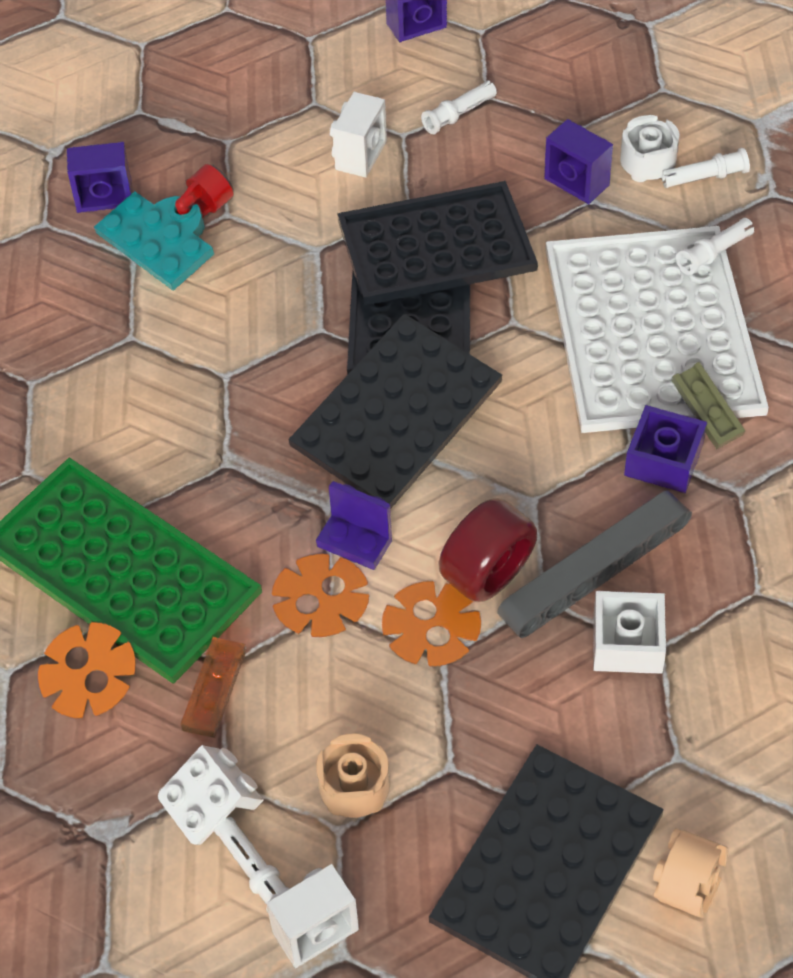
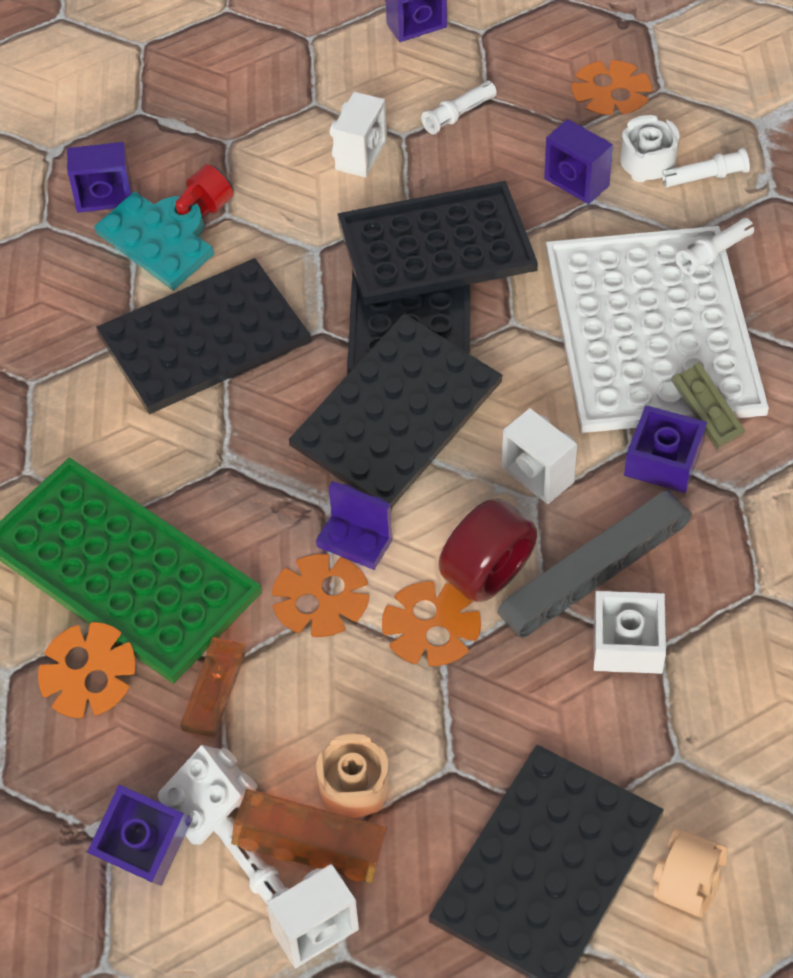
(140, 835): none -> dark purple brick
(202, 335): none -> black plate
(308, 835): none -> clear orange brick
(539, 455): none -> white brick
(602, 100): none -> orange piece

